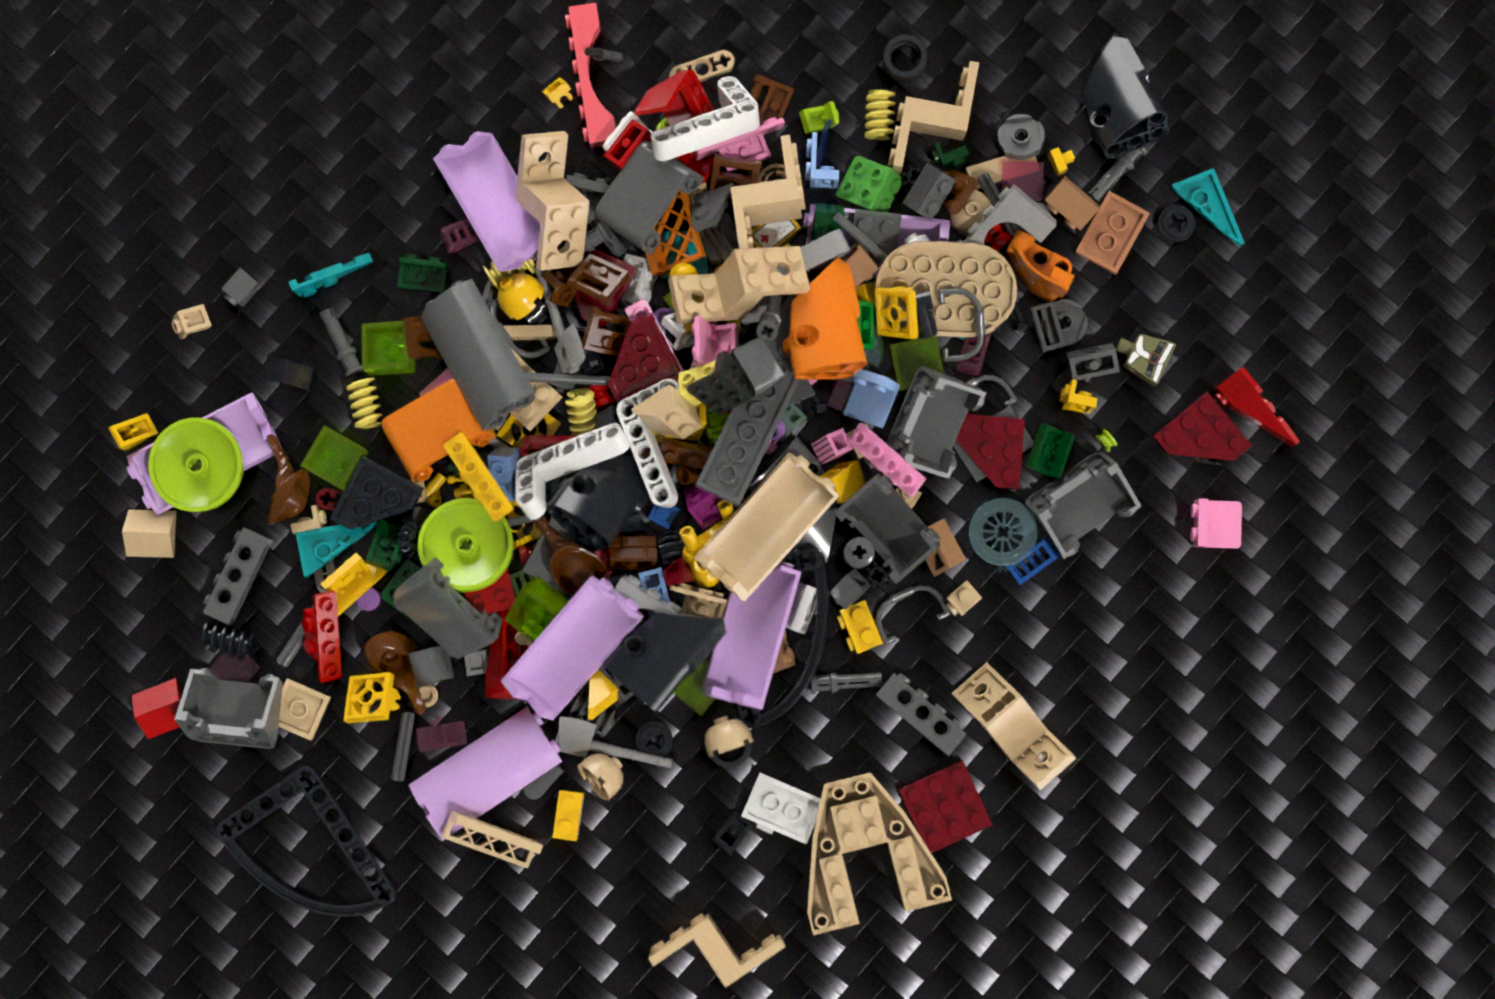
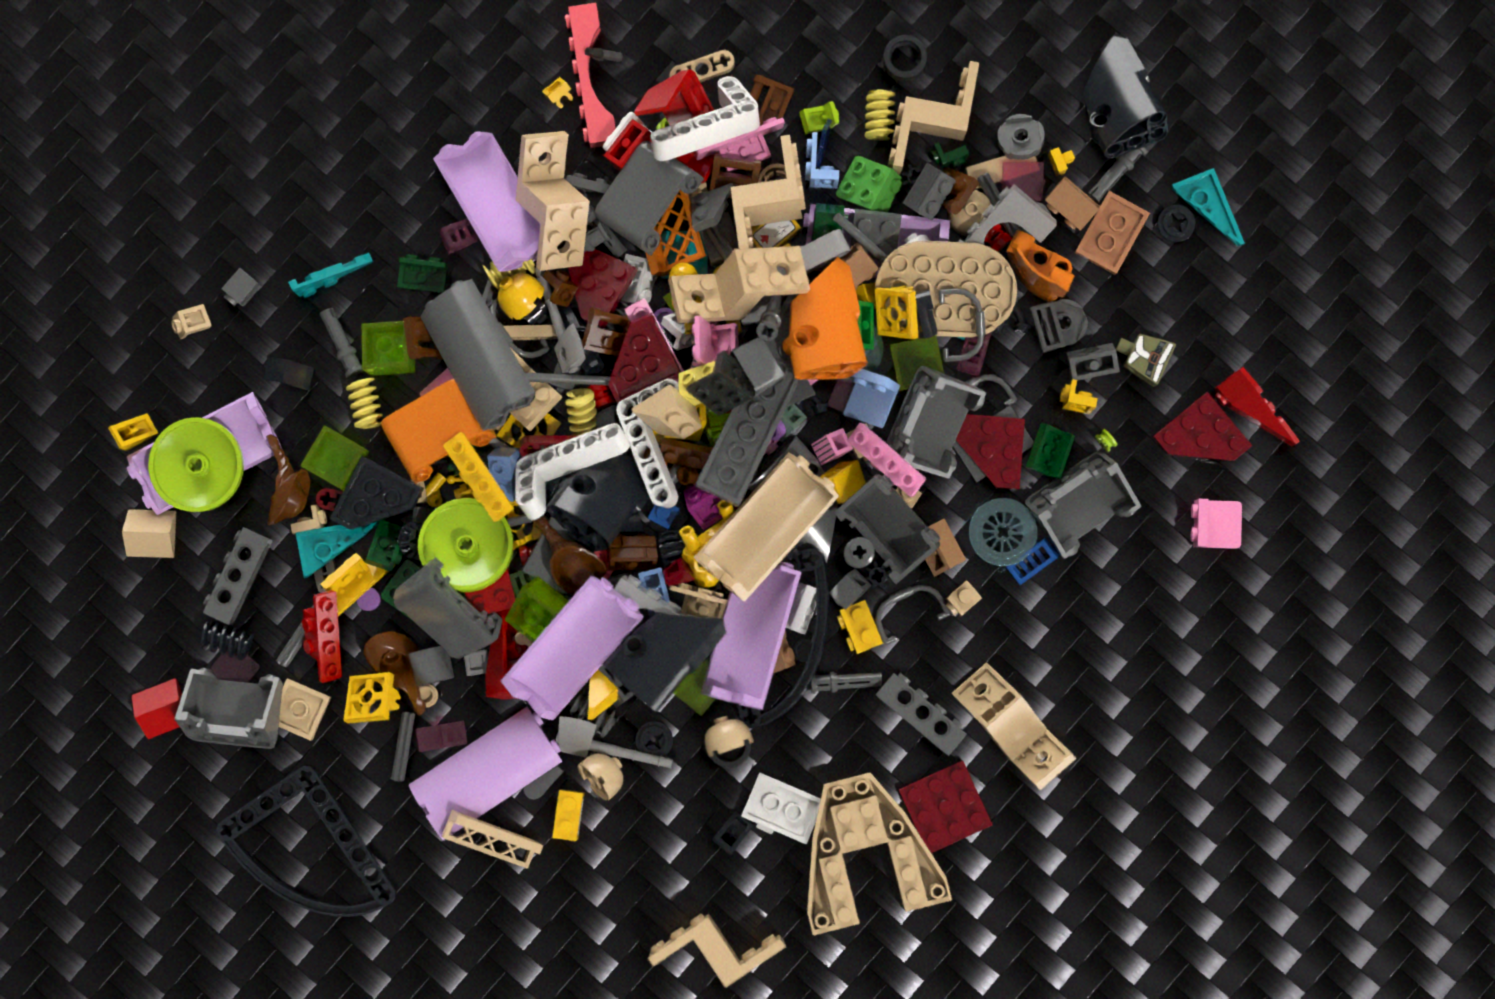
(601, 273): reddish brown plate -> none

